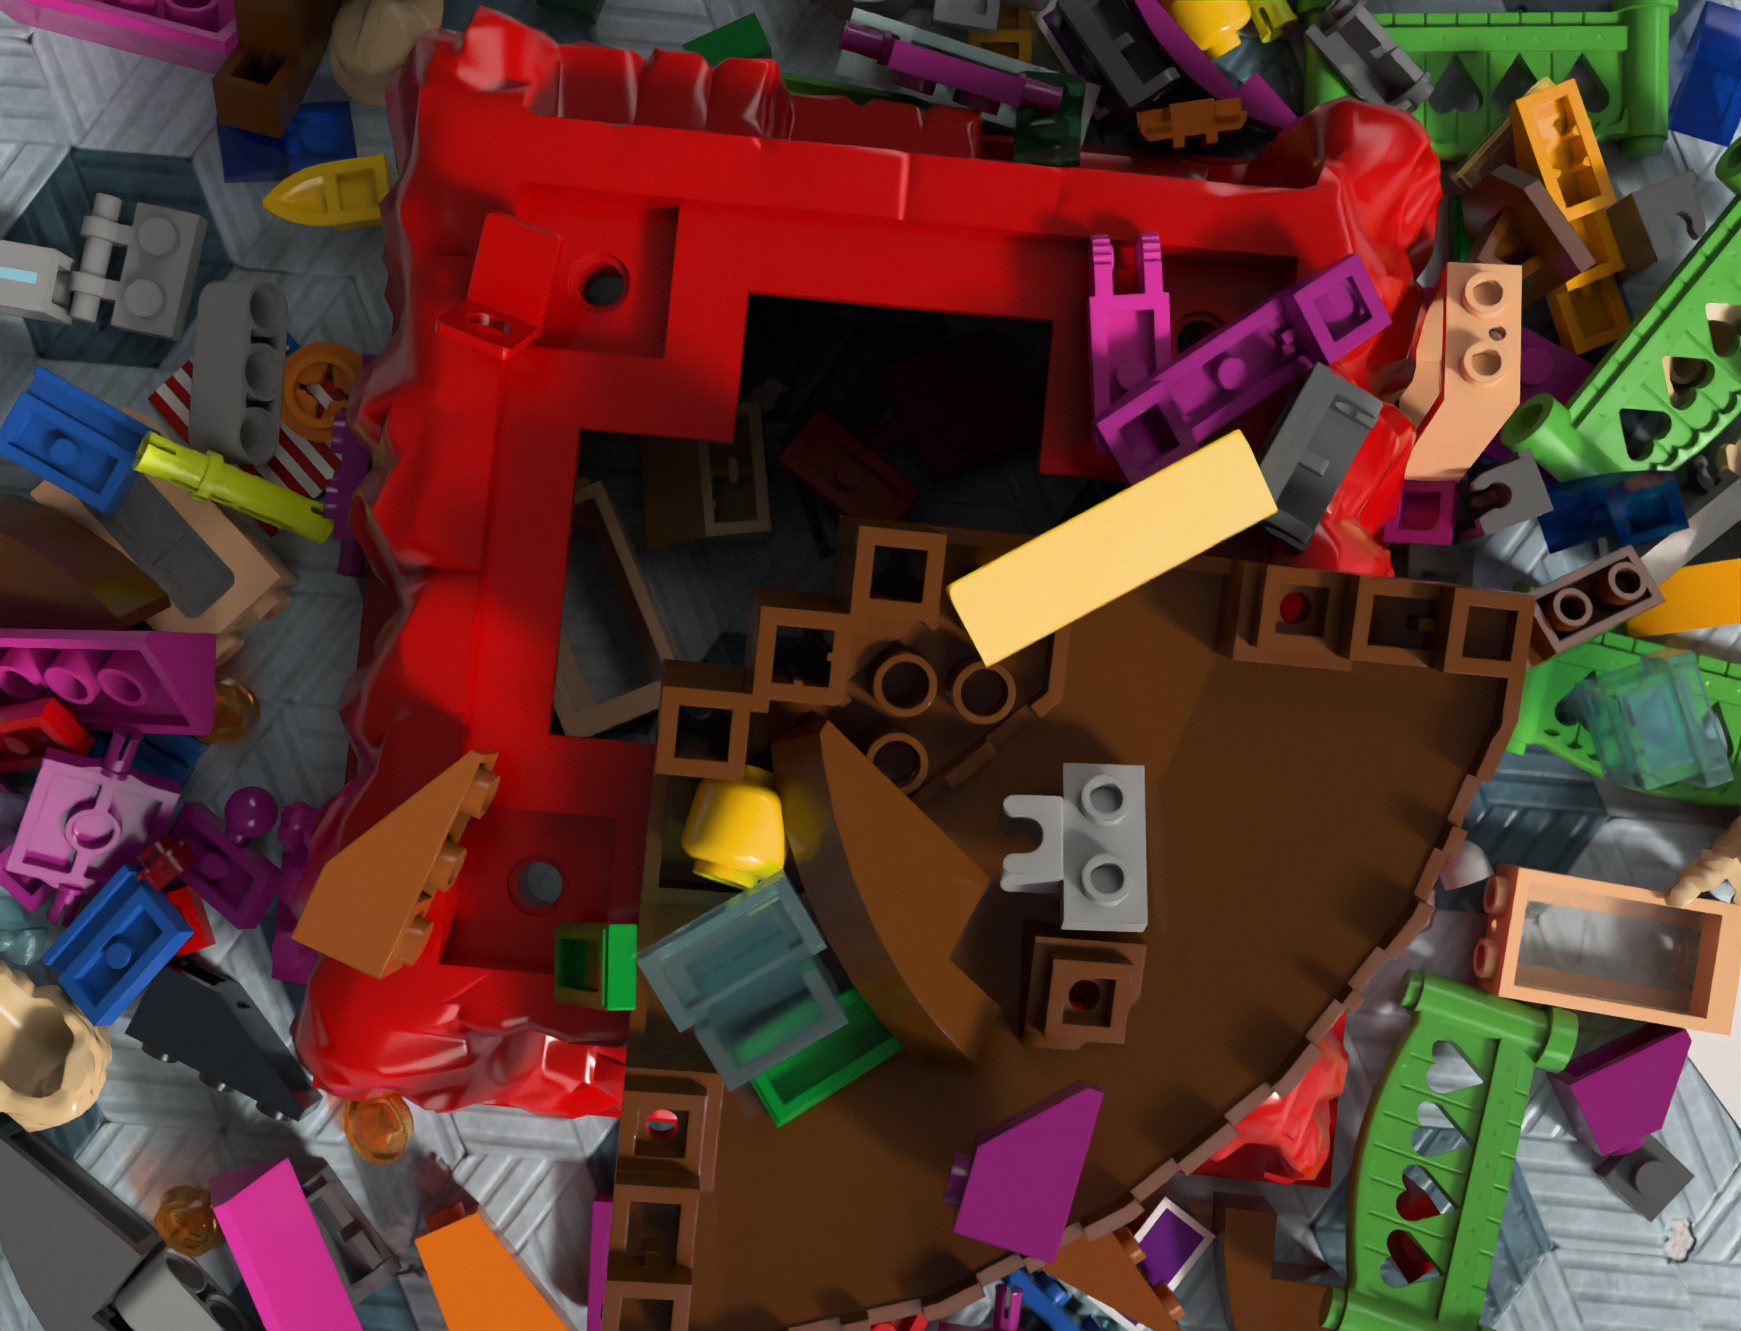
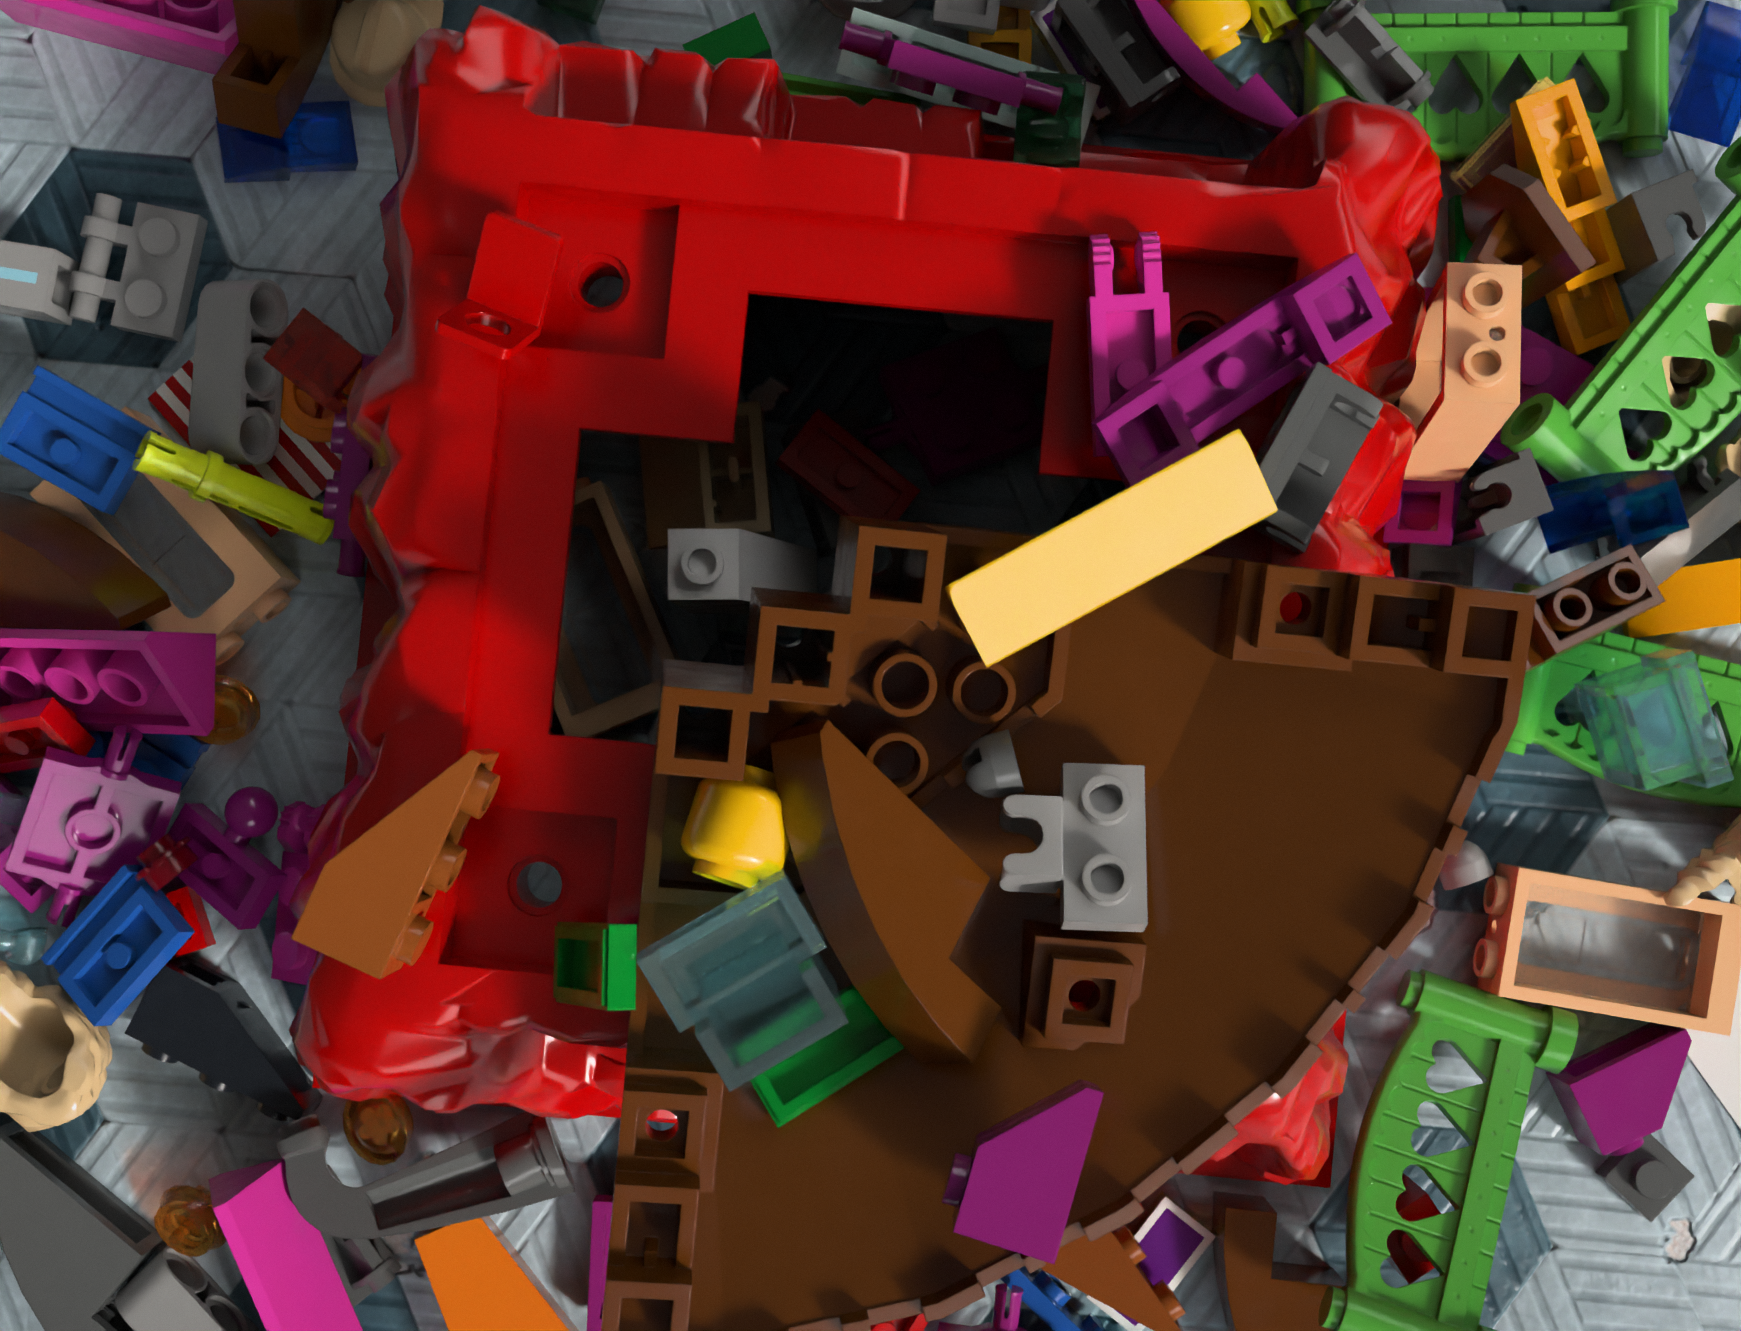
(315, 359): none -> clear red panel
(334, 194): yellow plate -> none
(476, 1178): none -> dark grey animal
(718, 567): none -> white slope
(992, 766): none -> dark grey hinge
(1190, 121): orange piece -> none

